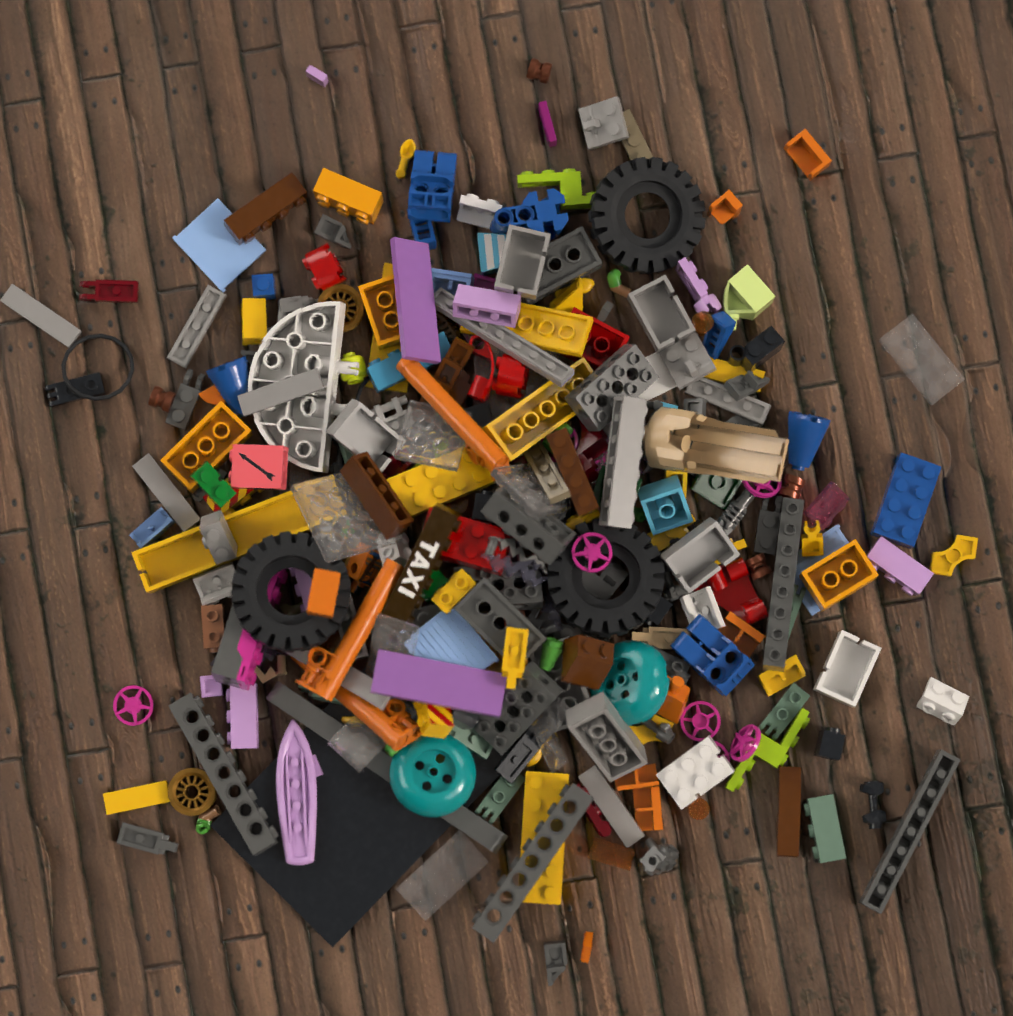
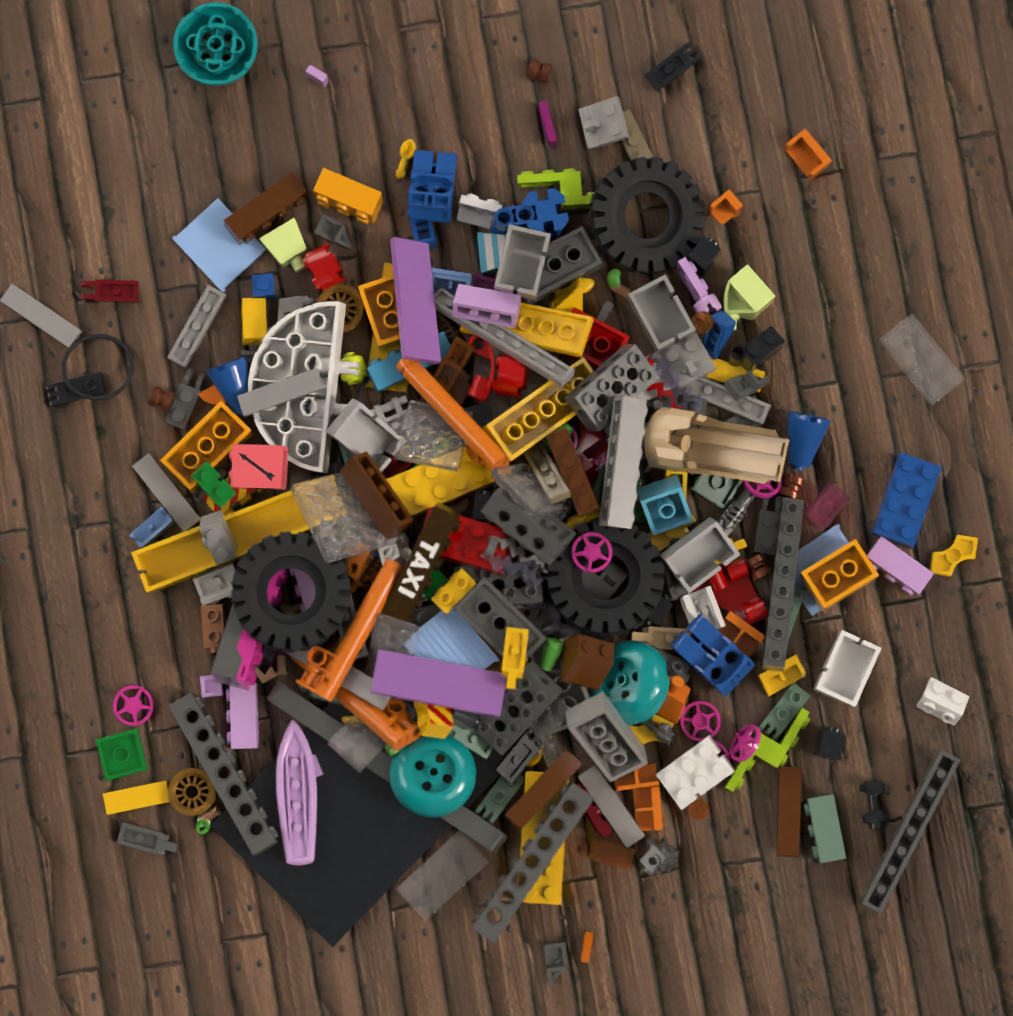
(121, 754): none -> green tile
(219, 21): none -> teal brick
(286, 245): none -> yellowish green torso
(323, 593): orange panel -> none
(543, 789): none -> reddish brown slope
(672, 67): none -> black hinge
(675, 390): none -> clear purple piece
(704, 255): none -> black brick
(812, 541): yellow plate -> none

